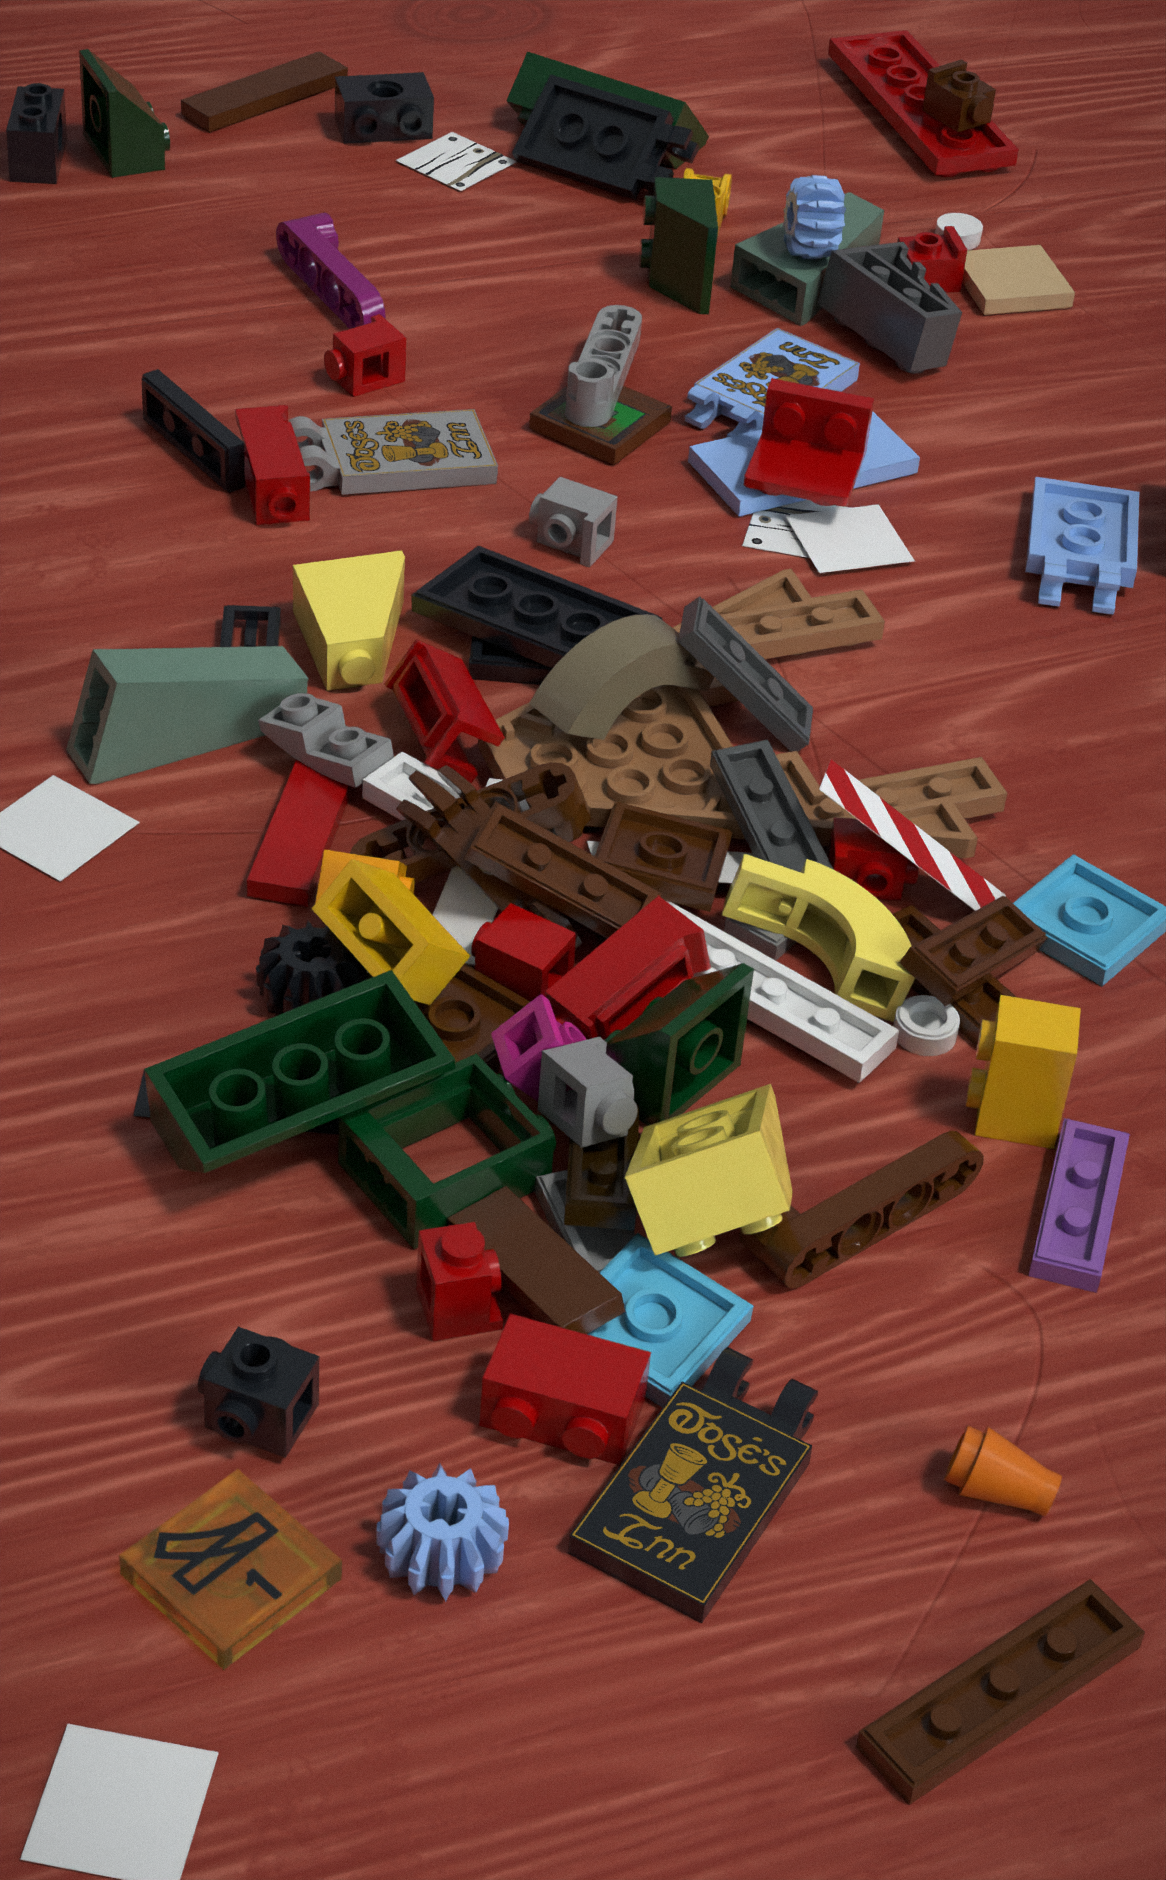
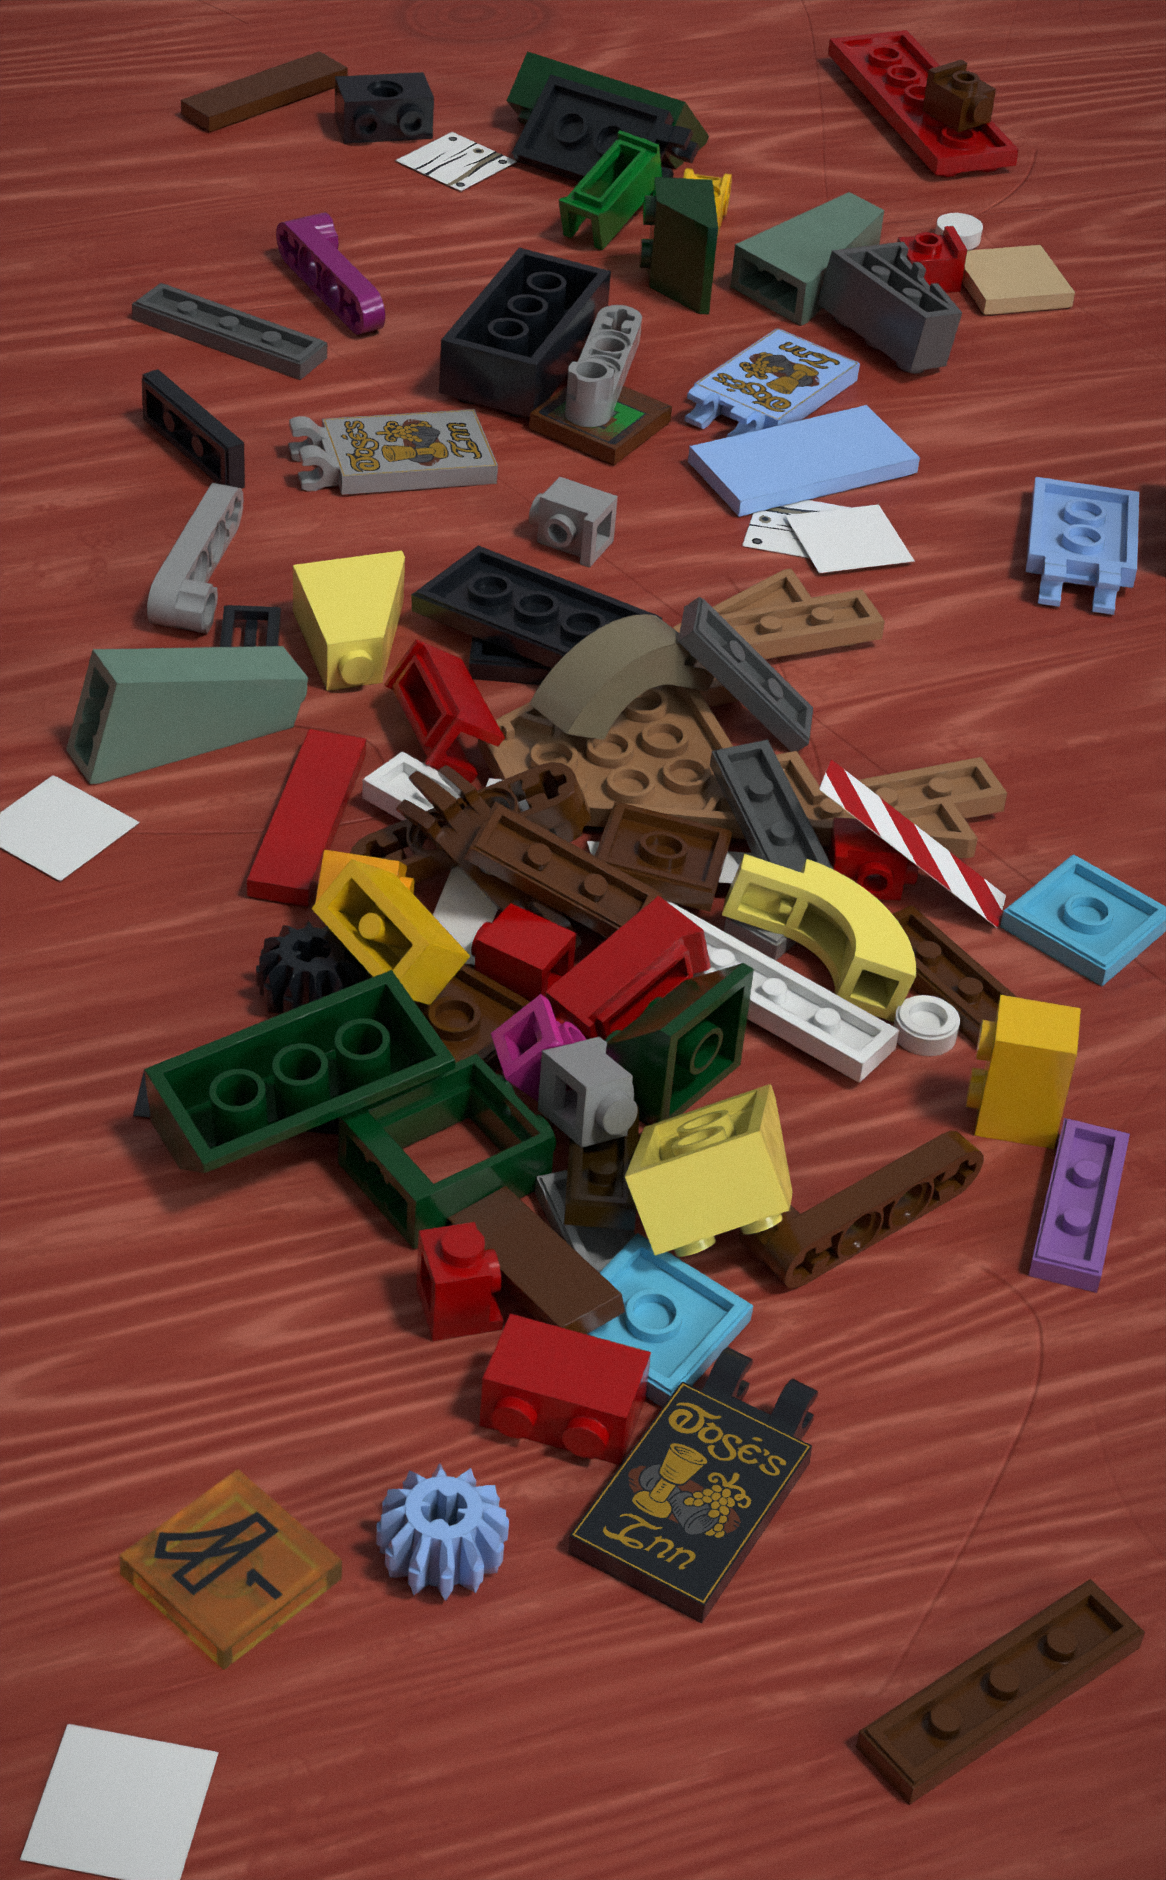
(36, 134): black brick -> none
(119, 121): dark green slope -> none
(180, 588): none -> light grey beam
(230, 331): none -> dark grey tile
(259, 1391): black brick -> none
(273, 466): red window -> none
(319, 738): light grey slope -> none
(367, 357): red brick -> none
(522, 332): none -> black brick
(612, 189): none -> green window
(810, 443): red bracket -> none
(814, 216): light blue gear -> none
(973, 950): reddish brown tile -> none
(1000, 1472): orange cone -> none

